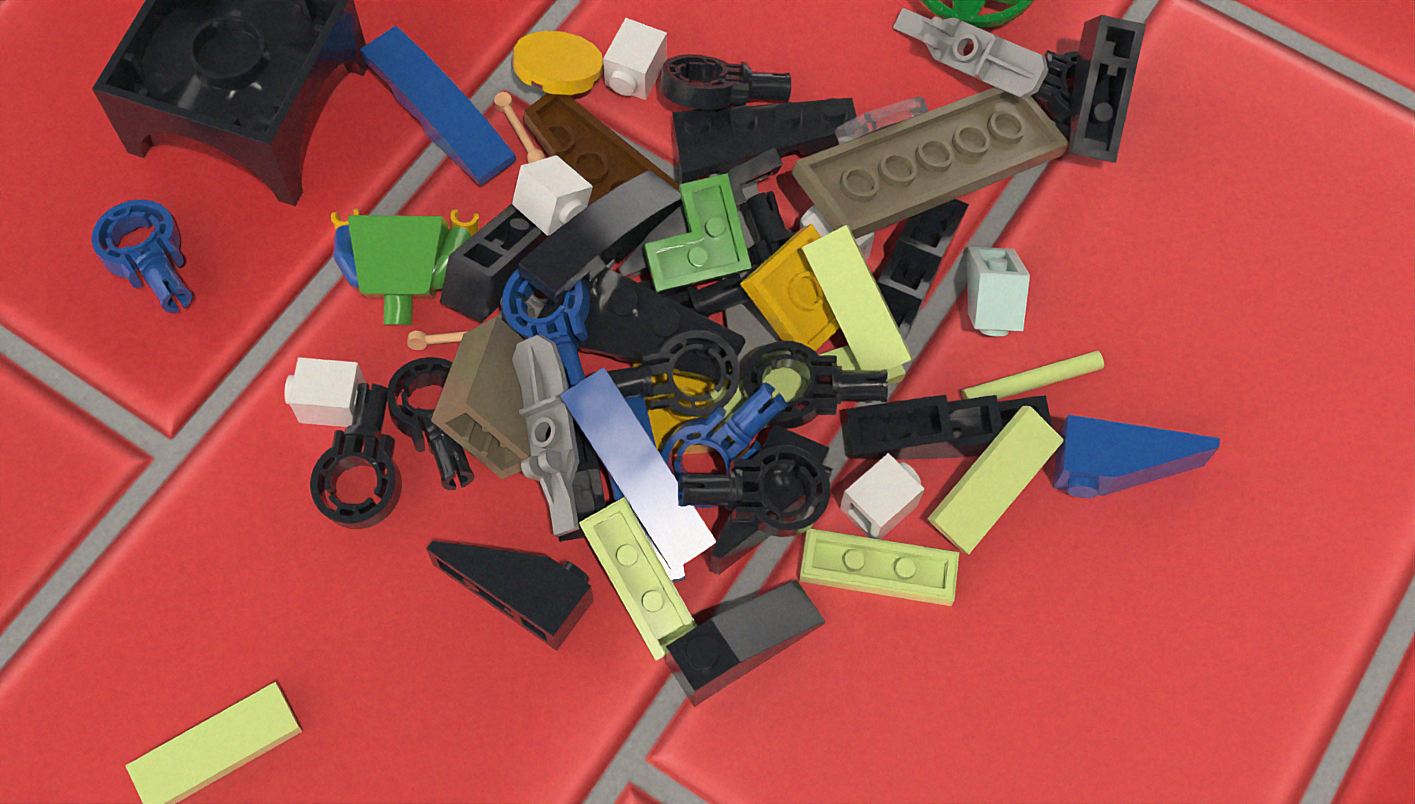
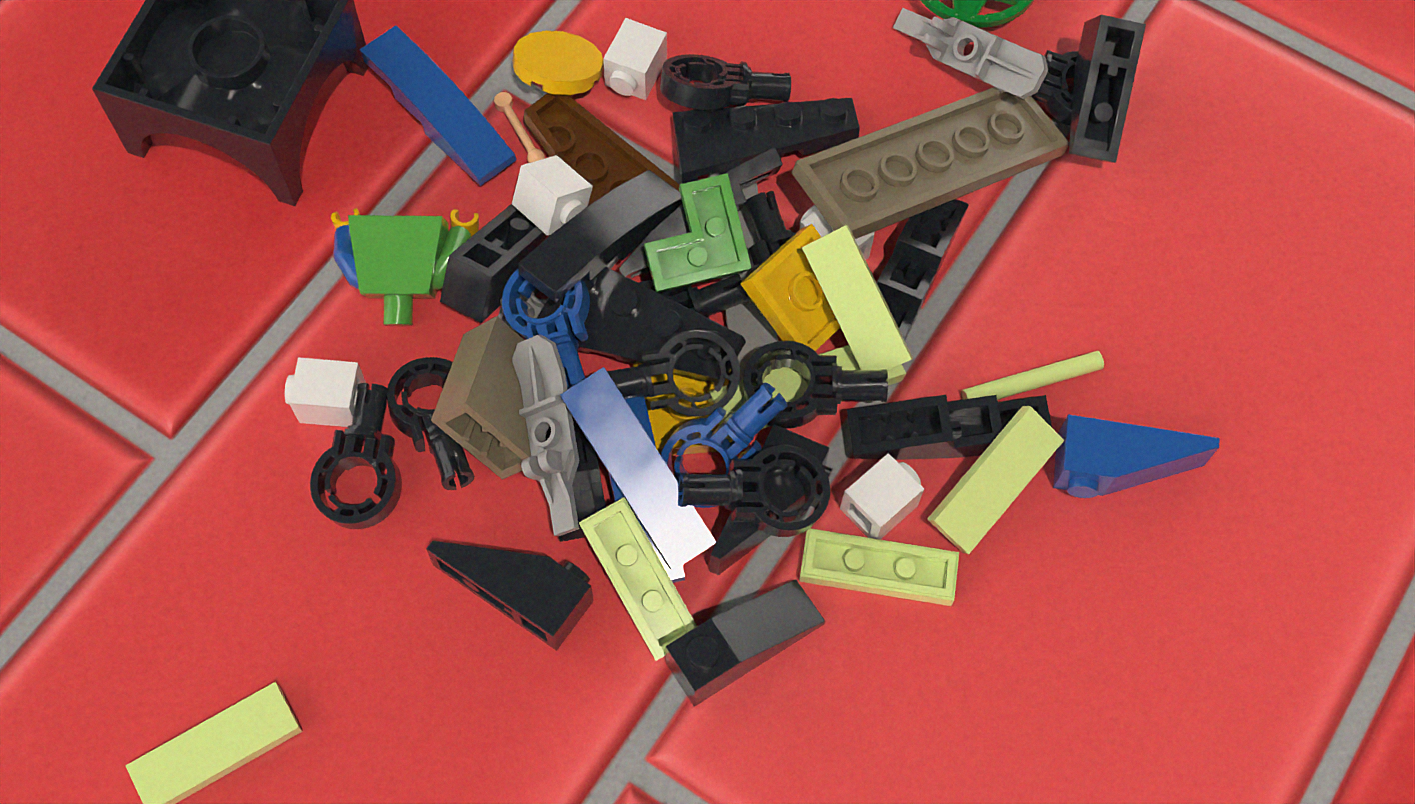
(147, 256): blue pin -> none
(419, 340): light nougat hinge -> none
(880, 118): clear tile -> none
(996, 290): light aqua slope -> none

